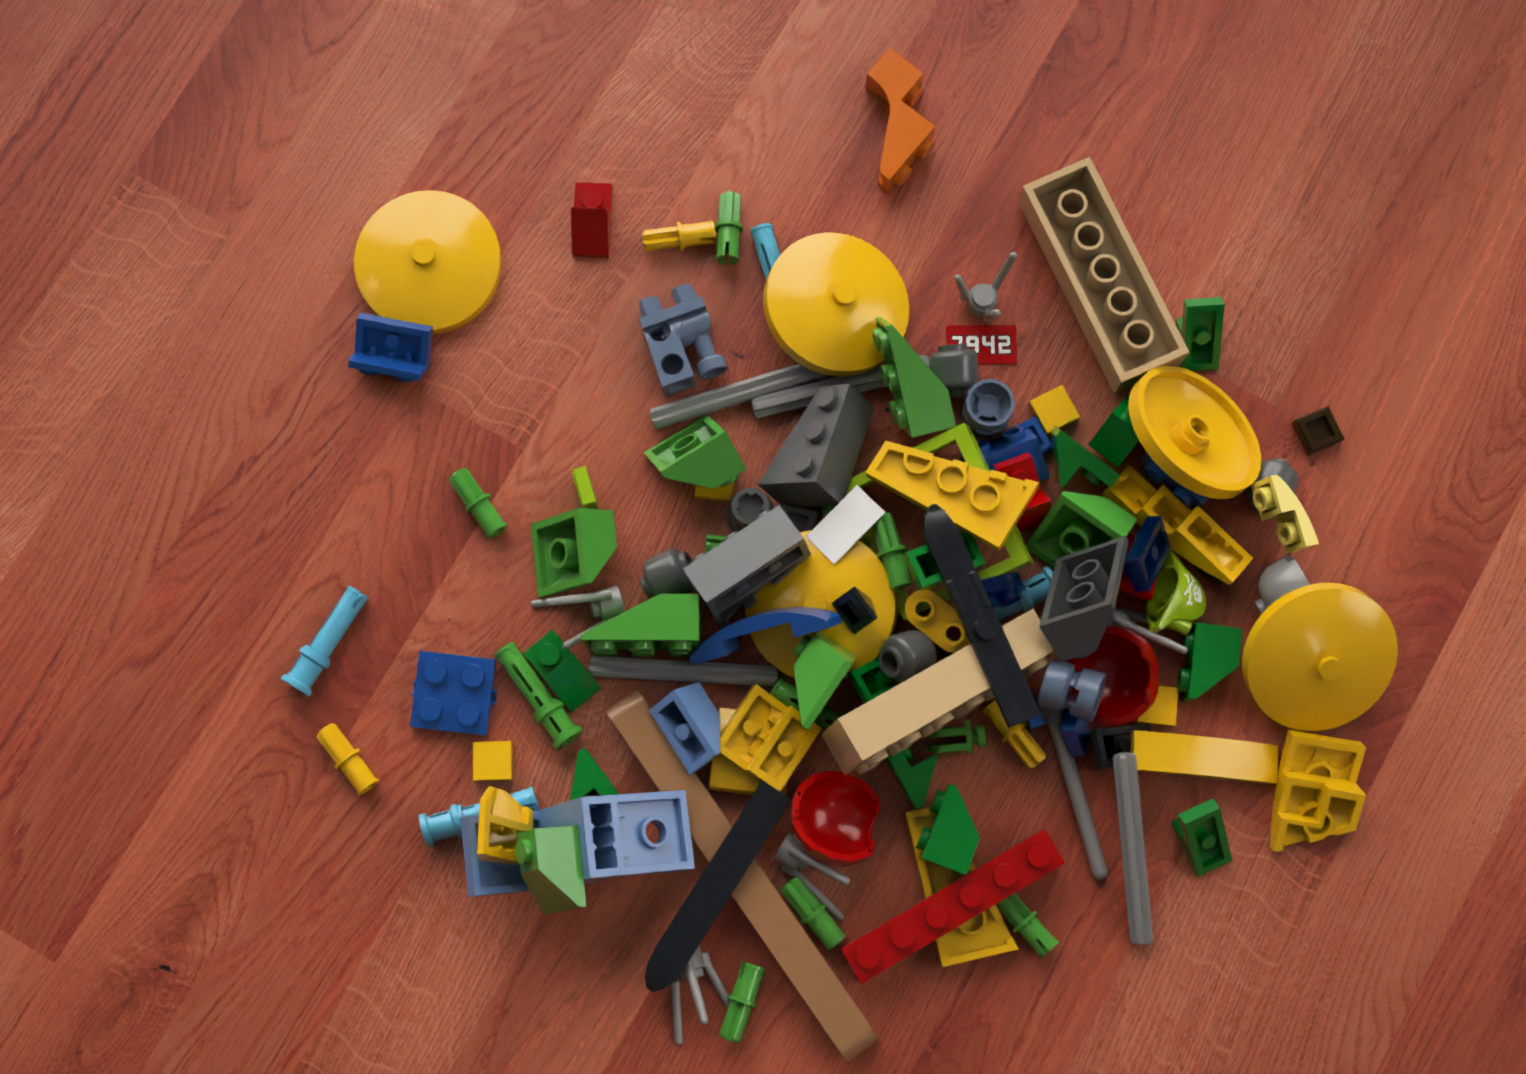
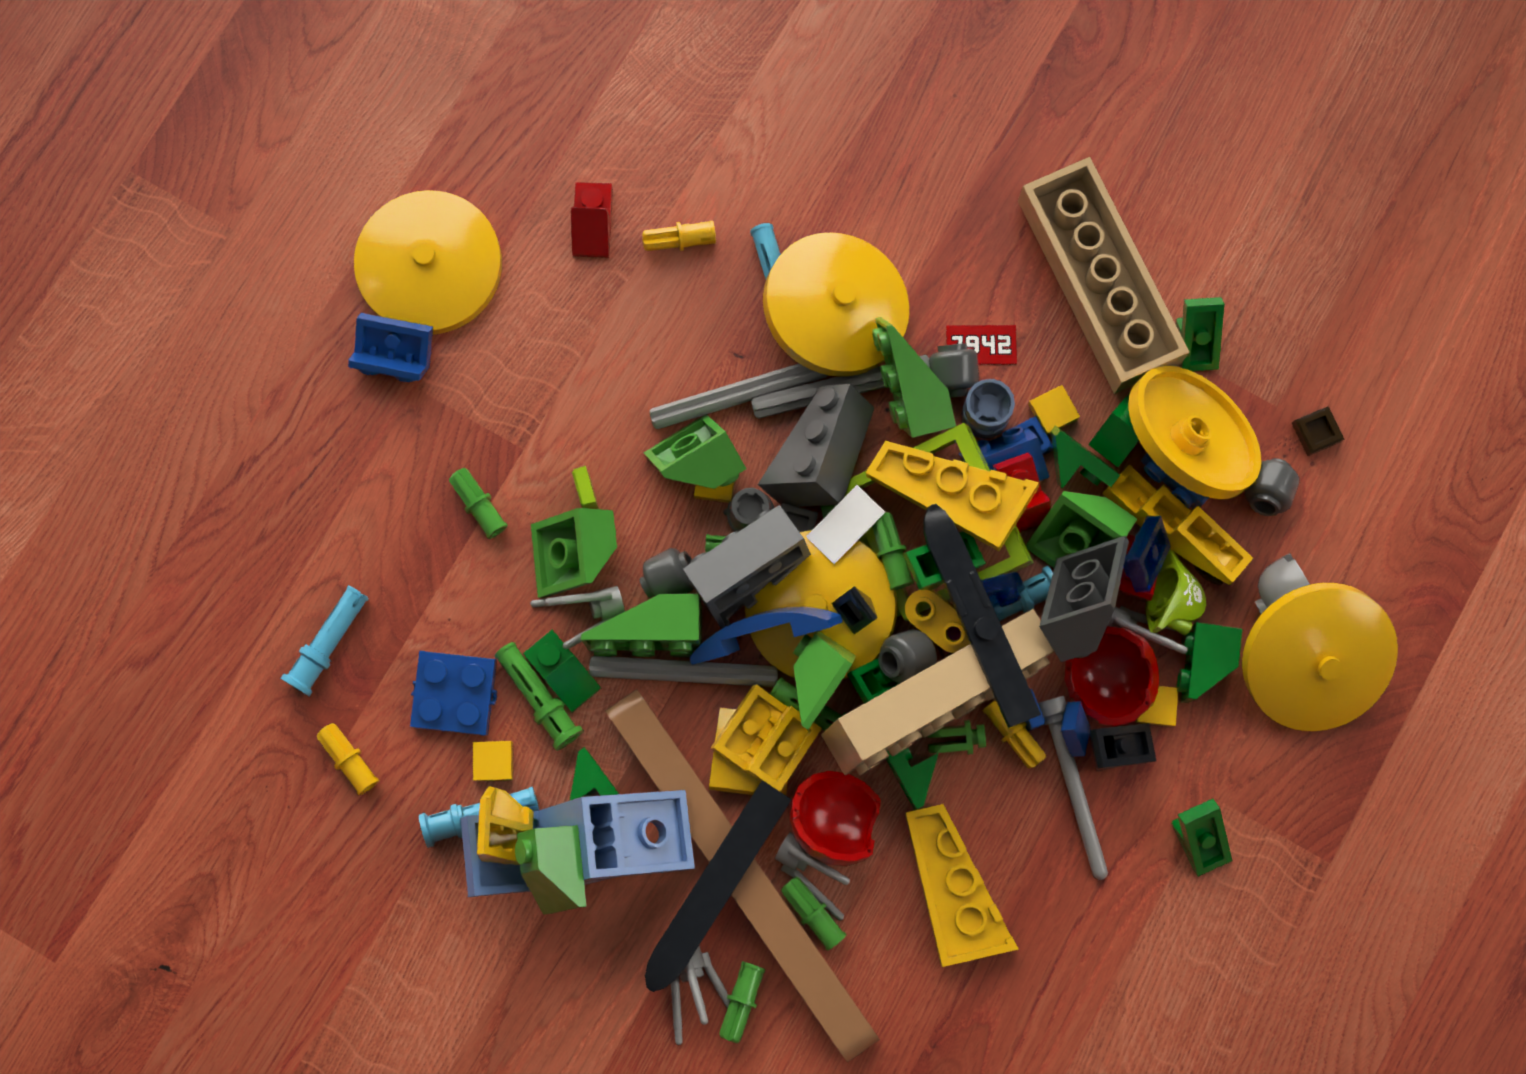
(673, 330): sand blue hips -> none
(690, 725): medium blue slope -> none
(728, 227): bright green axle -> none
(908, 133): orange arch -> none
(952, 836): green slope -> none
(952, 906): red arch -> none
(983, 297): light grey plant -> none
(1027, 924): bright green axle -> none
(1058, 687): sand blue wheel -> none
(1133, 848): light grey axle -> none
(1205, 757): yellow slope -> none
(1277, 501): light yellow slope -> none
(1316, 789): yellow slope -> none

